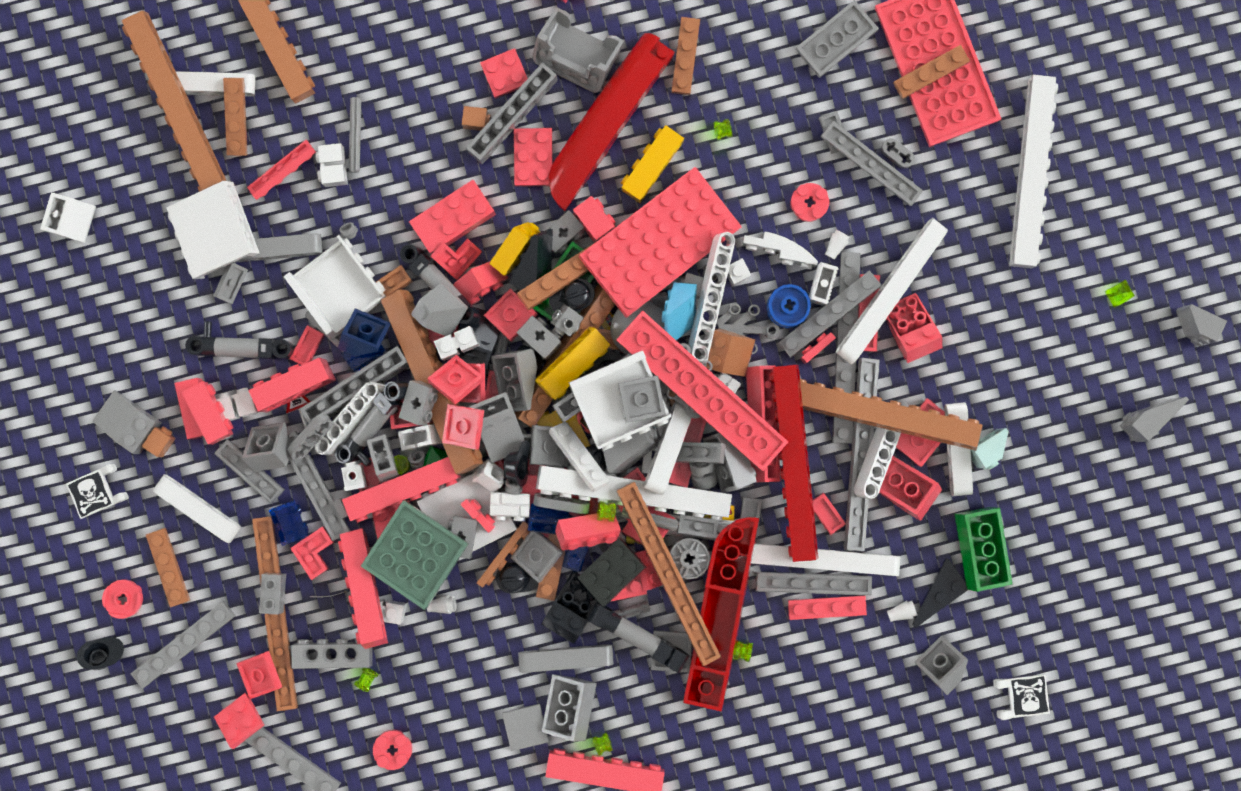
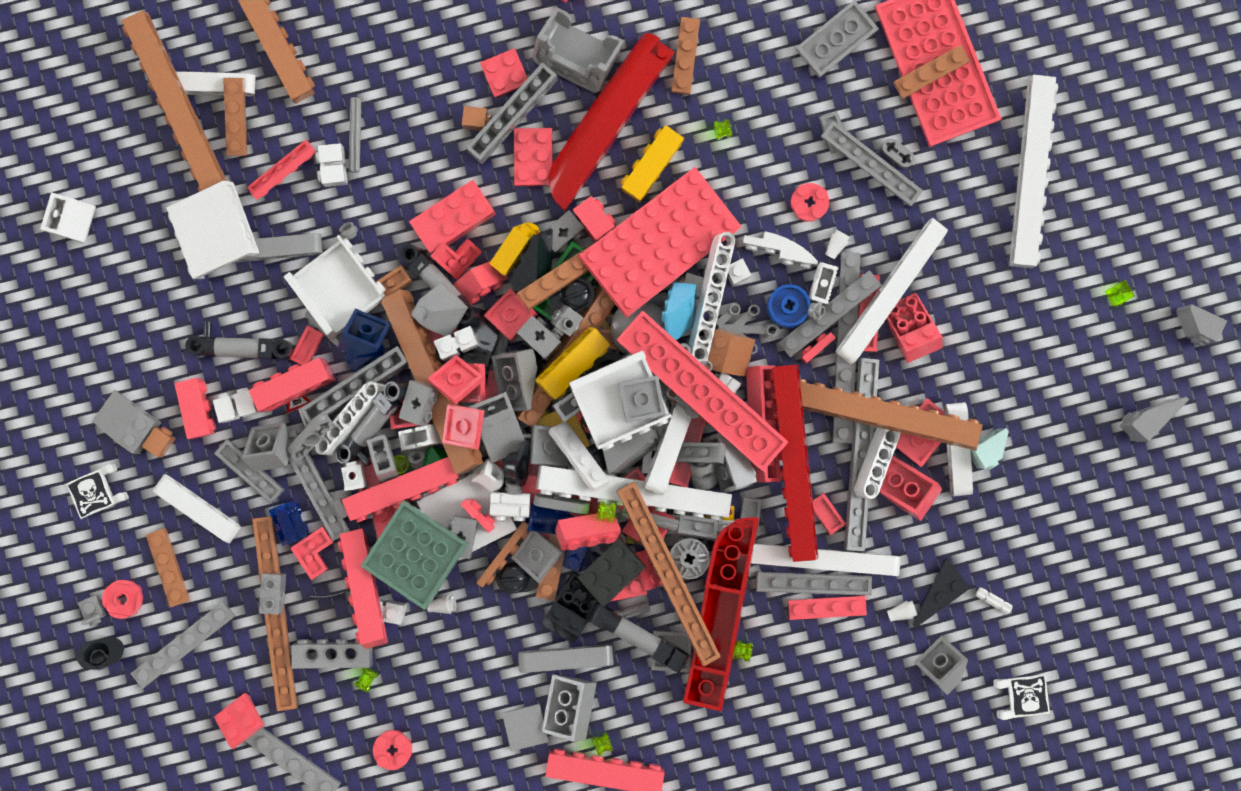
(92, 610): none -> light grey bracket
(208, 412): coral brick -> none
(230, 282): light grey plate -> none
(259, 675): coral plate -> none
(816, 311): none -> light grey plate
(983, 549): green brick -> none
(994, 600): none -> white axle

